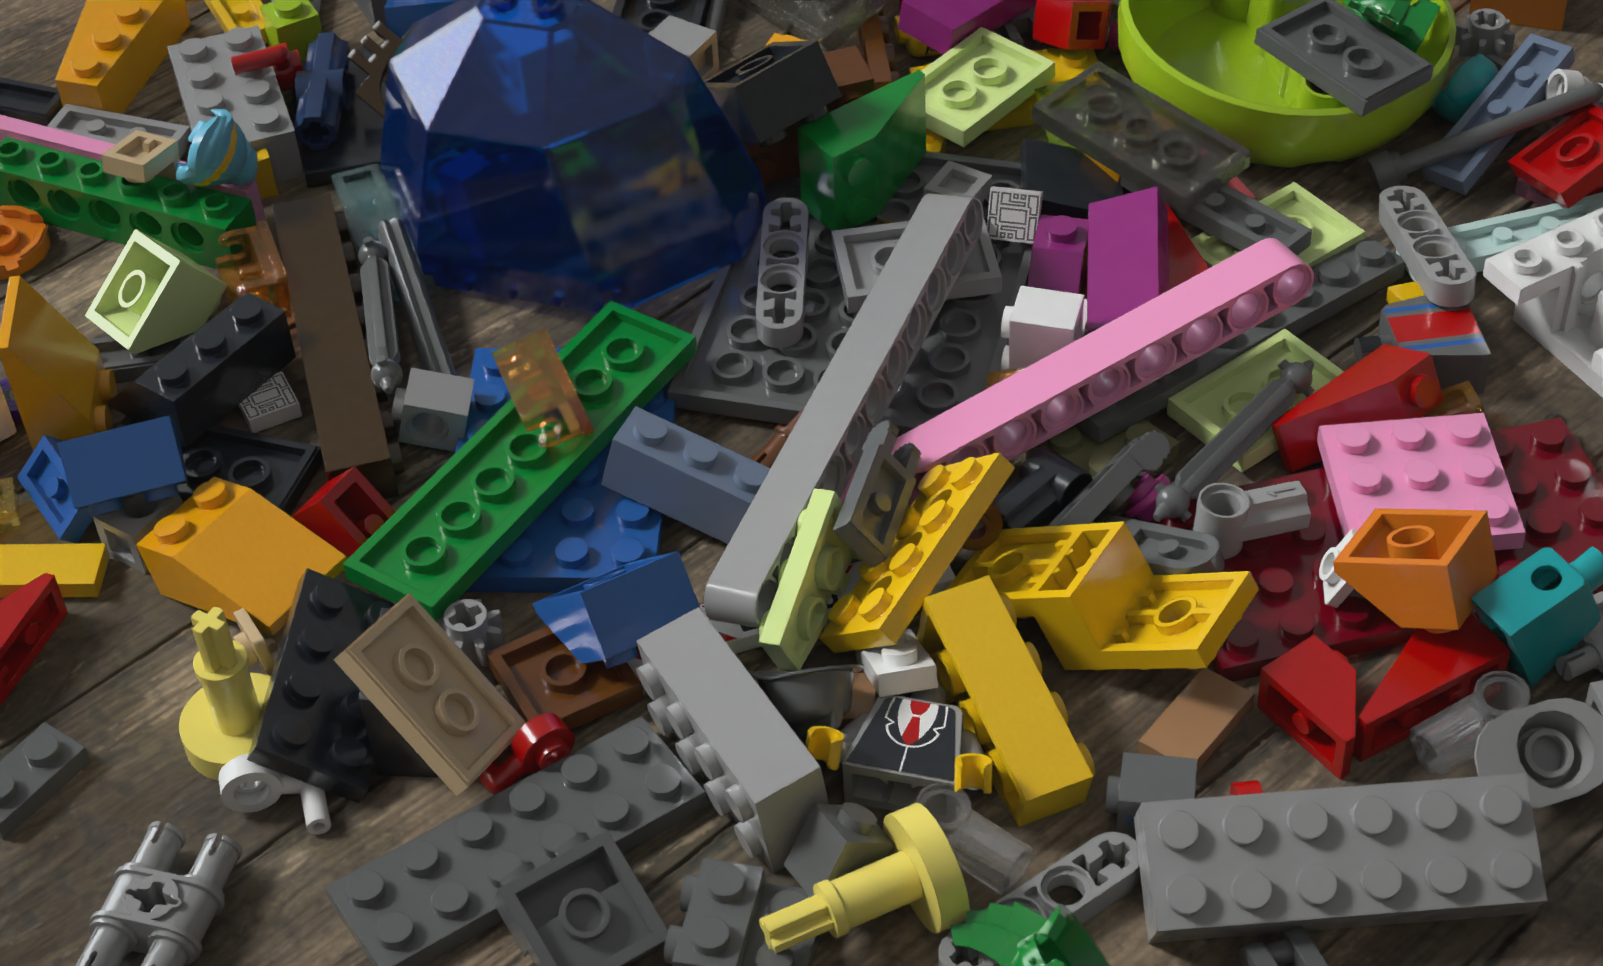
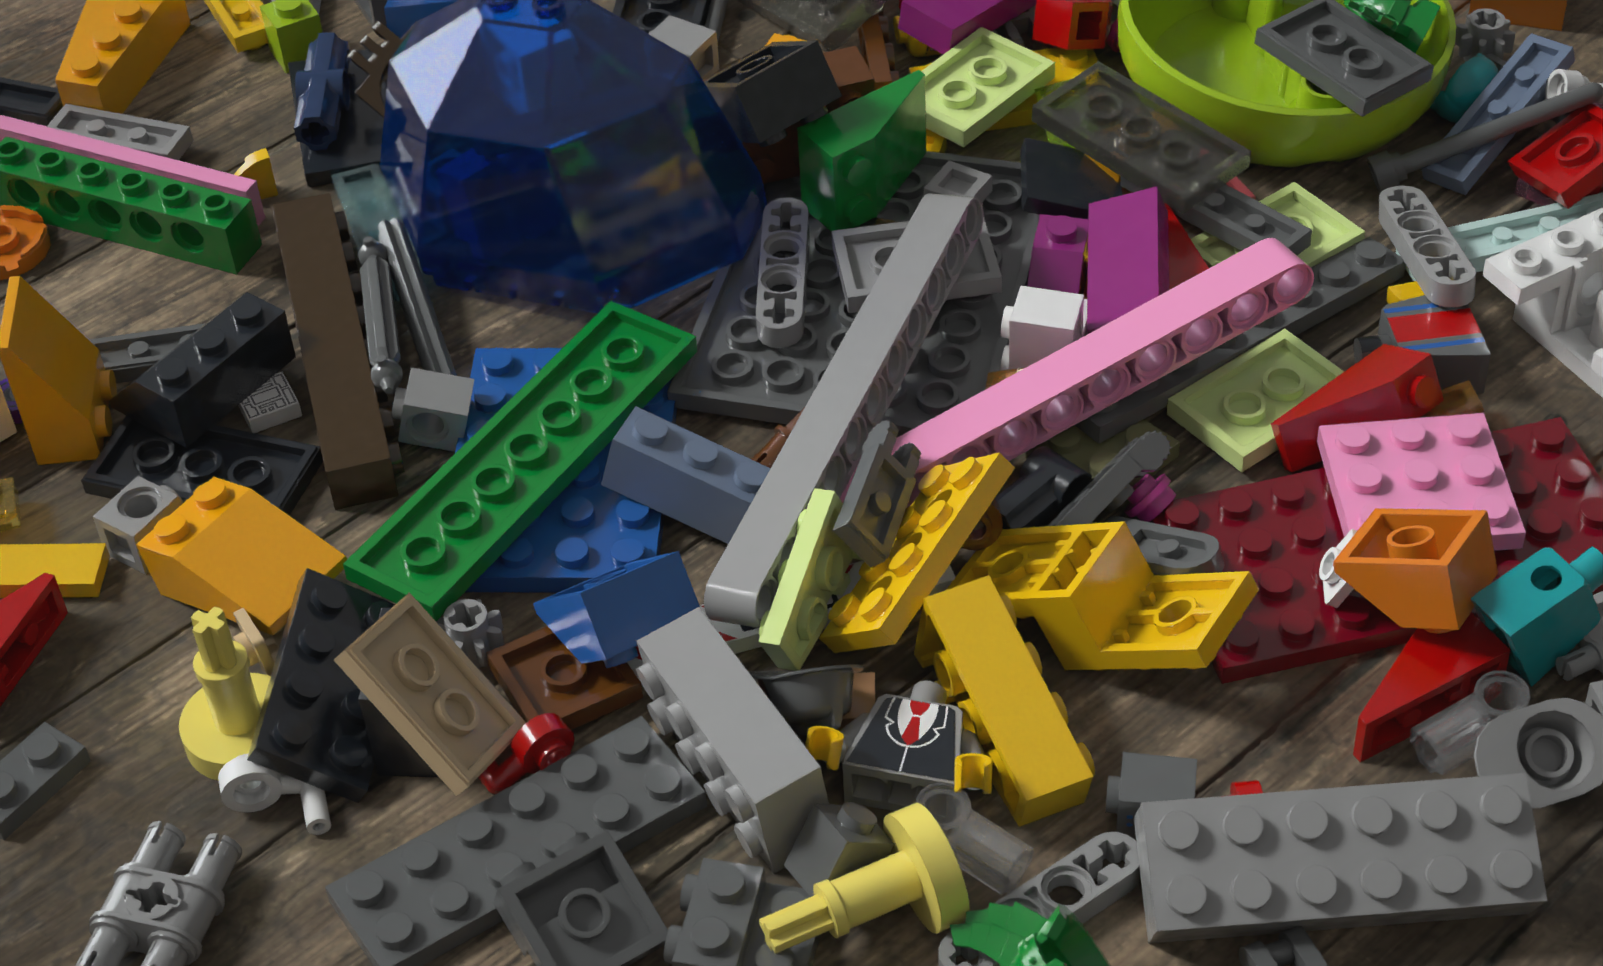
(48, 488): blue plate -> none
(124, 464): blue slope -> none
(142, 157): tan bracket -> none
(154, 295): yellowish green slope -> none
(218, 154): medium azure hair -> none
(252, 98): light grey brick -> none
(255, 268): clear orange hinge -> none
(284, 62): red plate -> none
(345, 511): red slope -> none
(542, 388): clear orange hinge -> none
(899, 667): white plate -> none
(1013, 214): white tile -> none
(1198, 718): medium nougat tile -> none
(1233, 440): dark grey wheel -> none
(1250, 514): light grey piece -> none
(1314, 701): red slope -> none

